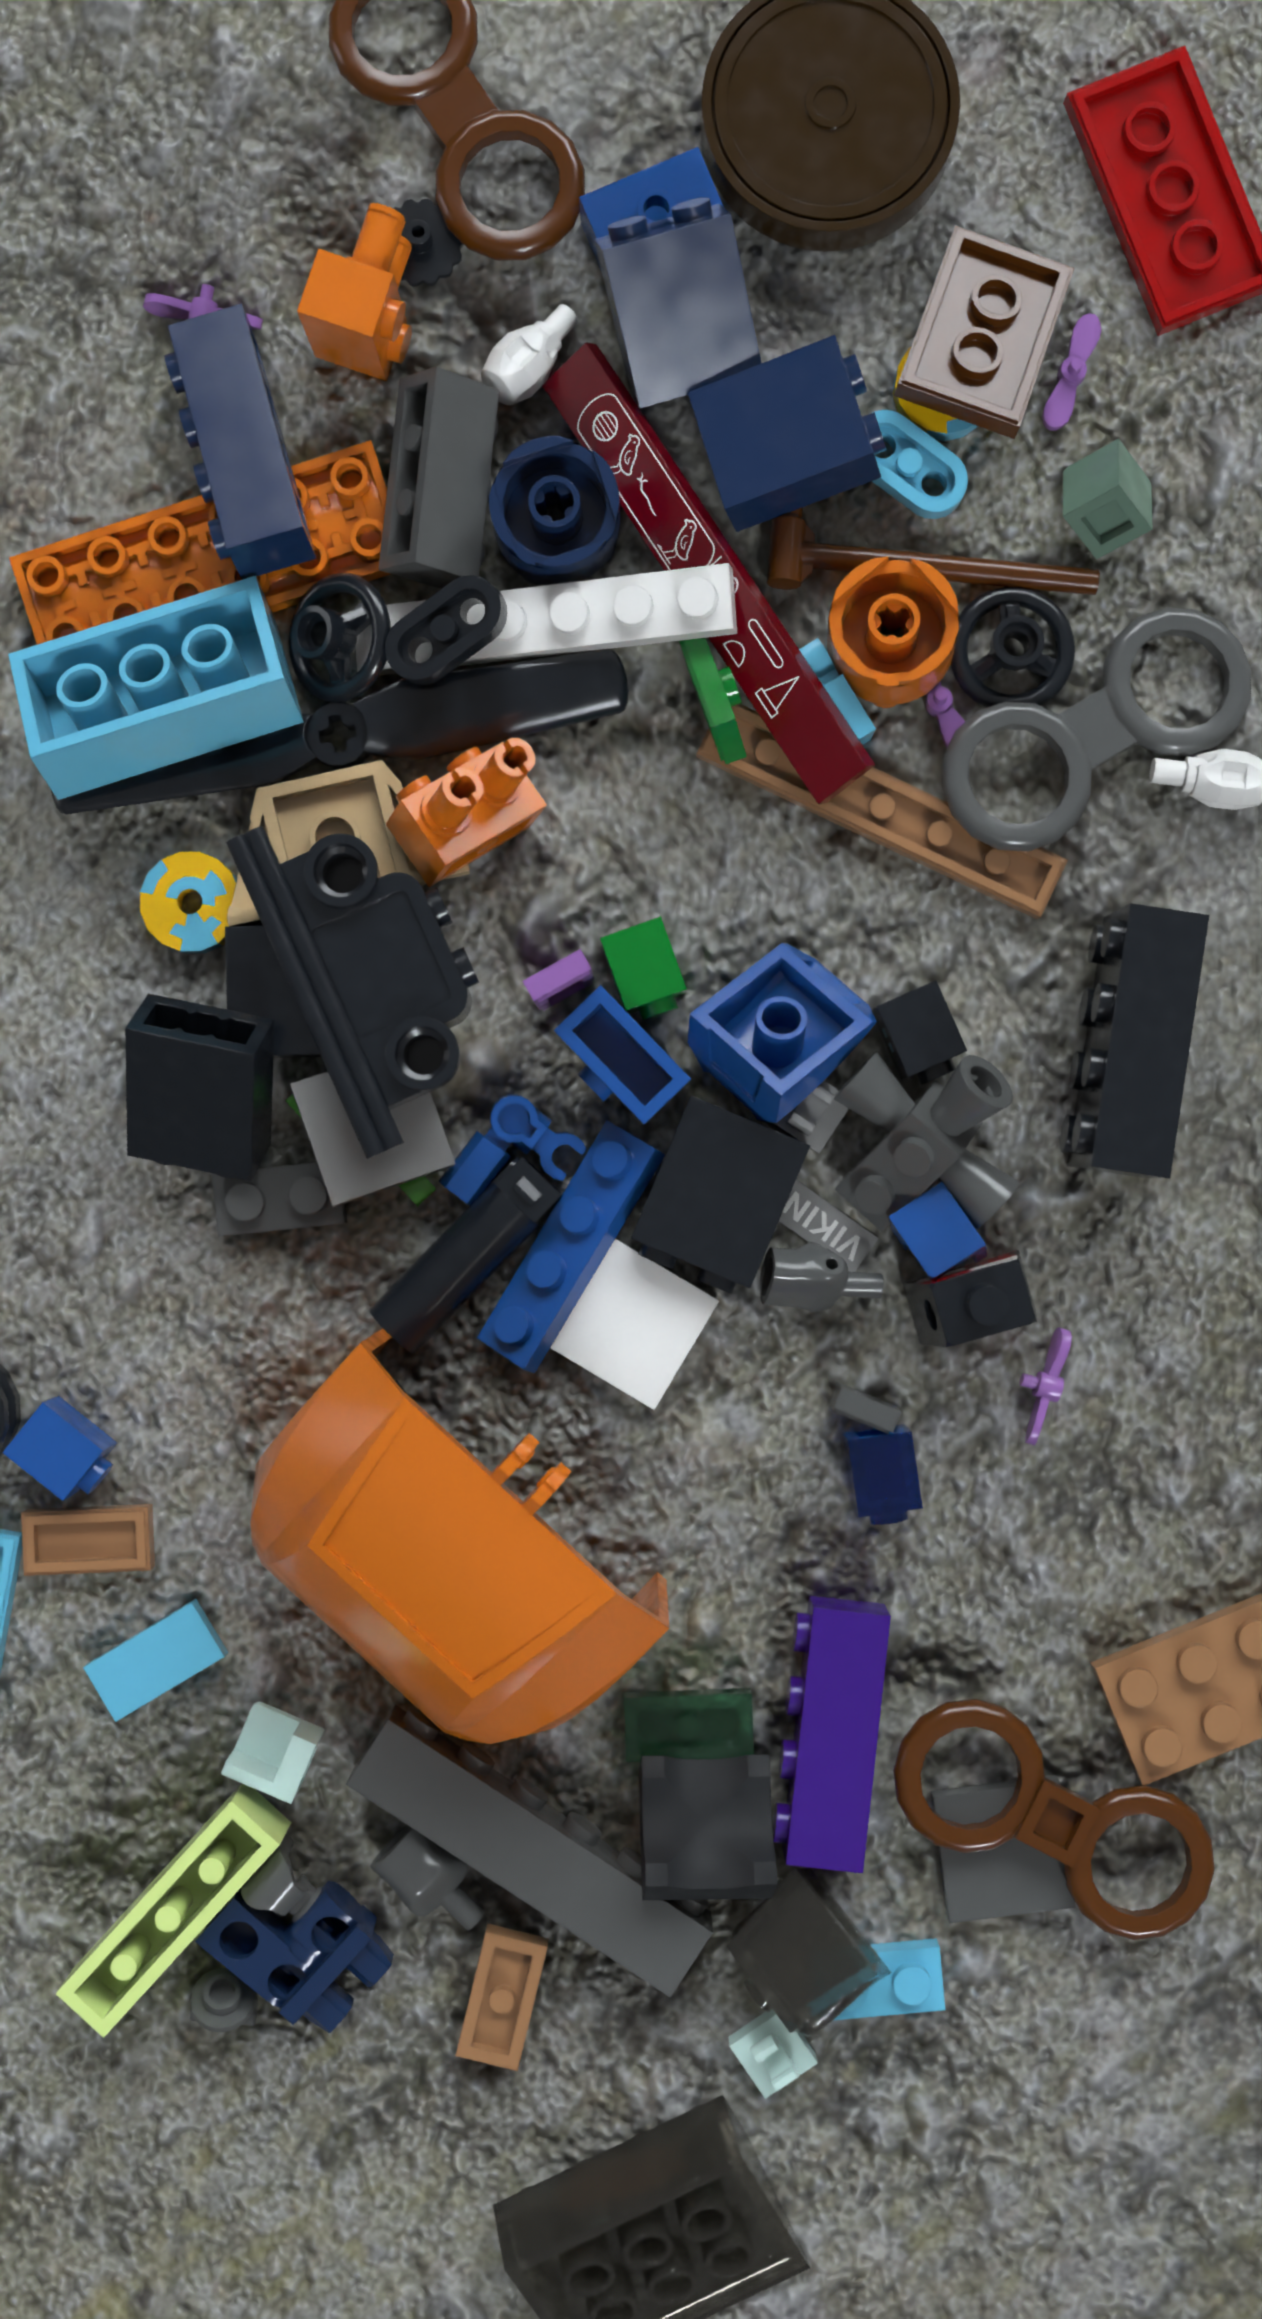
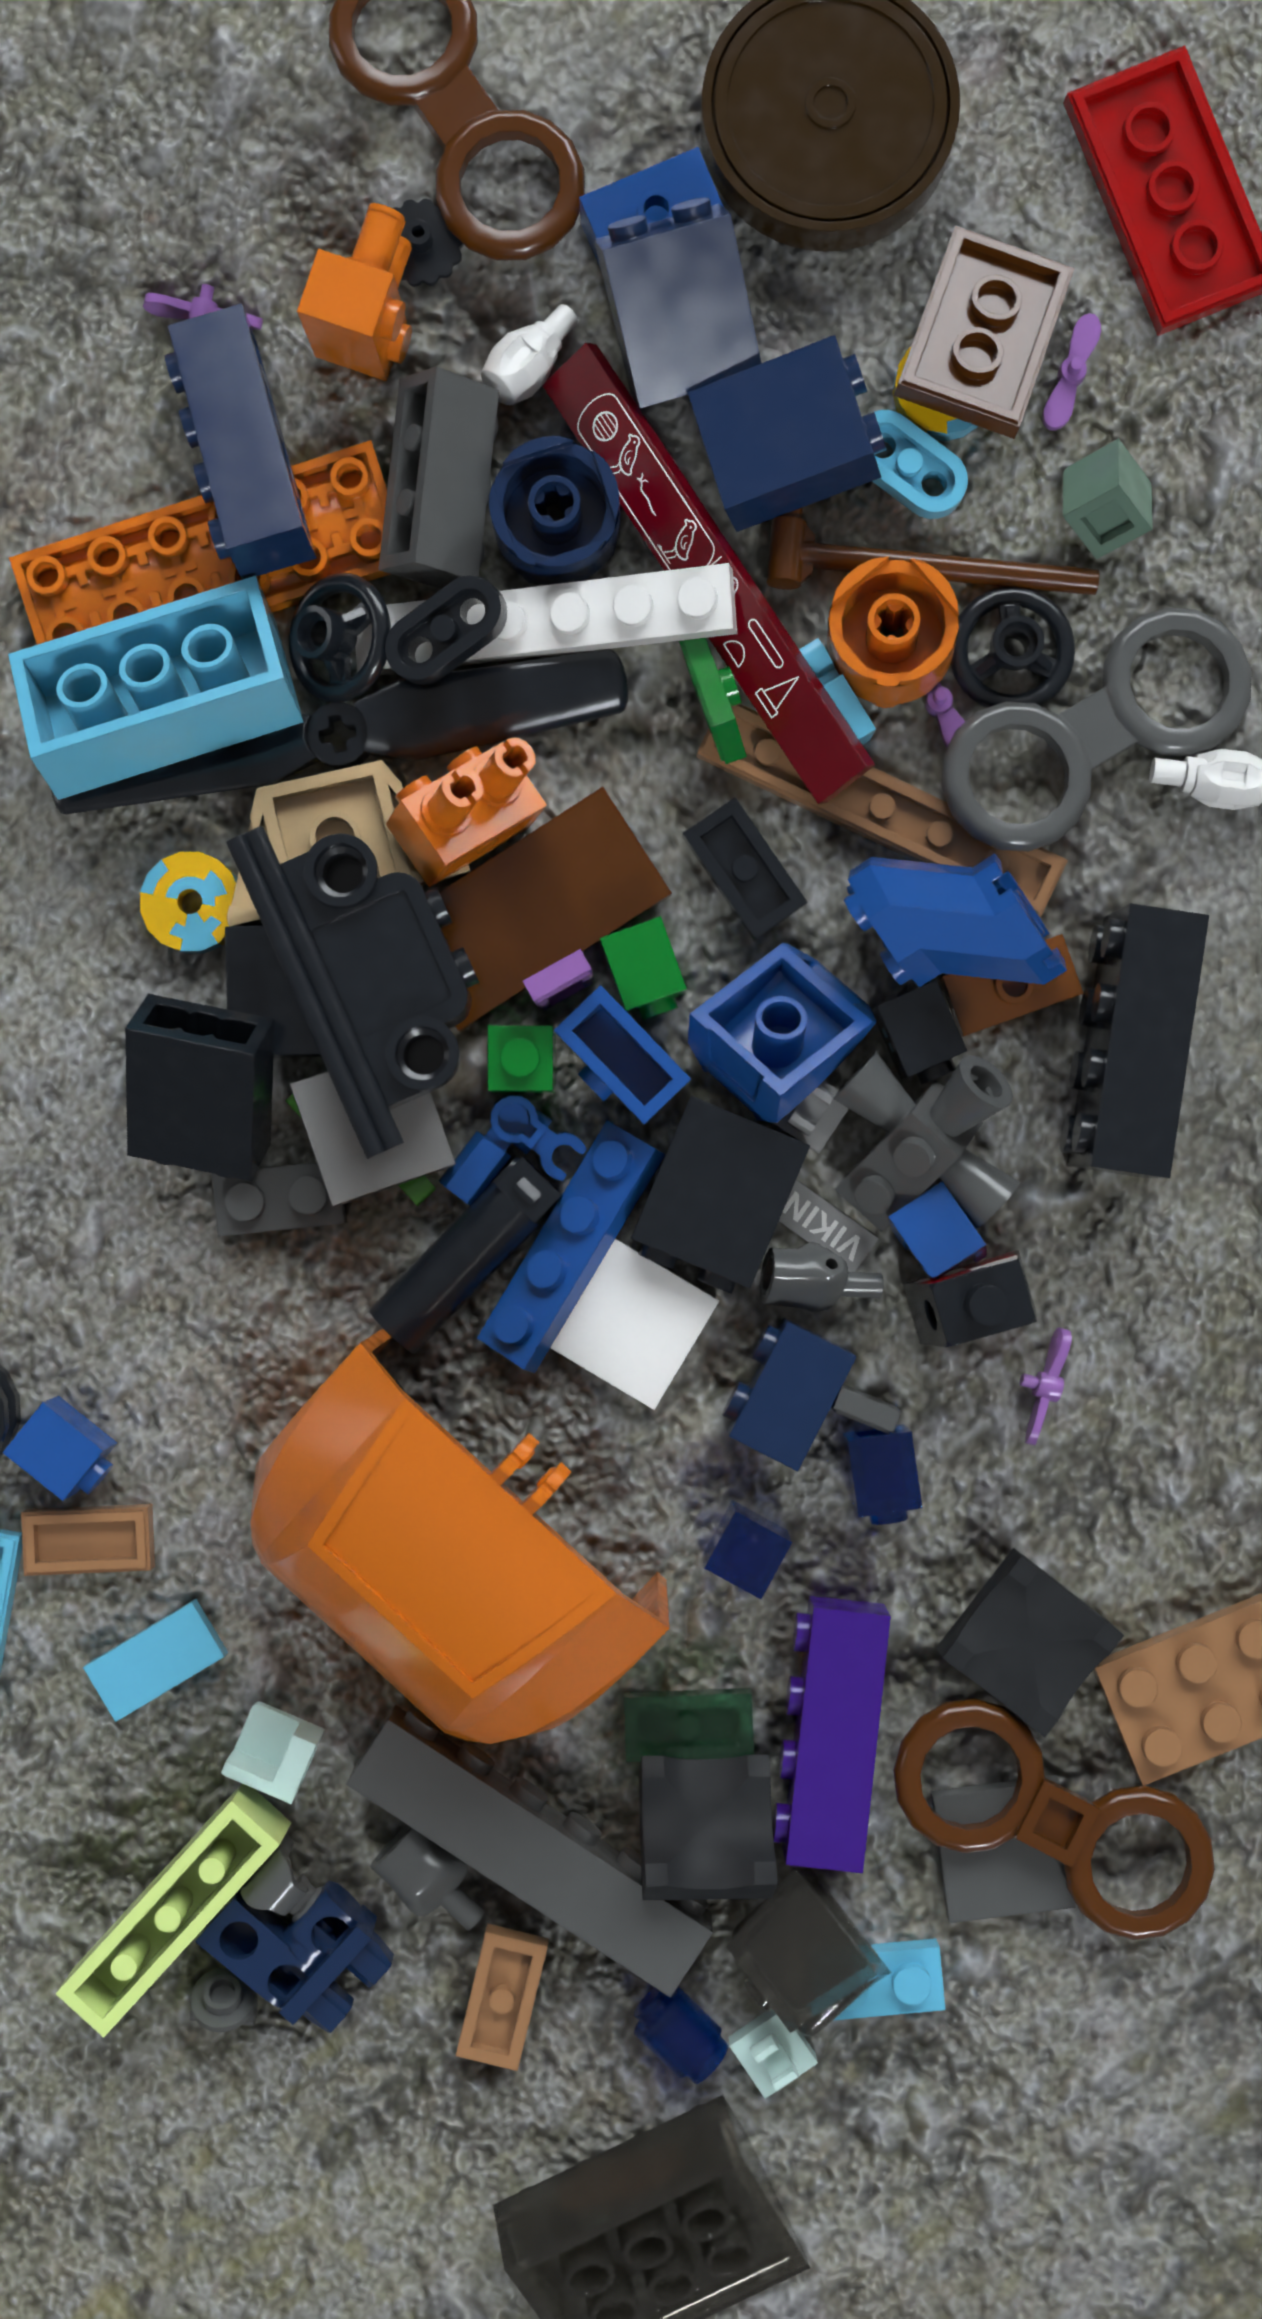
(521, 1059): none -> green brick
(548, 899): none -> reddish brown tile
(680, 2034): none -> clear blue brick
(744, 869): none -> black plate
(746, 1549): none -> clear blue brick
(788, 1392): none -> dark blue brick
(951, 921): none -> blue brick
(987, 1002): none -> dark orange plate
(1028, 1641): none -> black brick

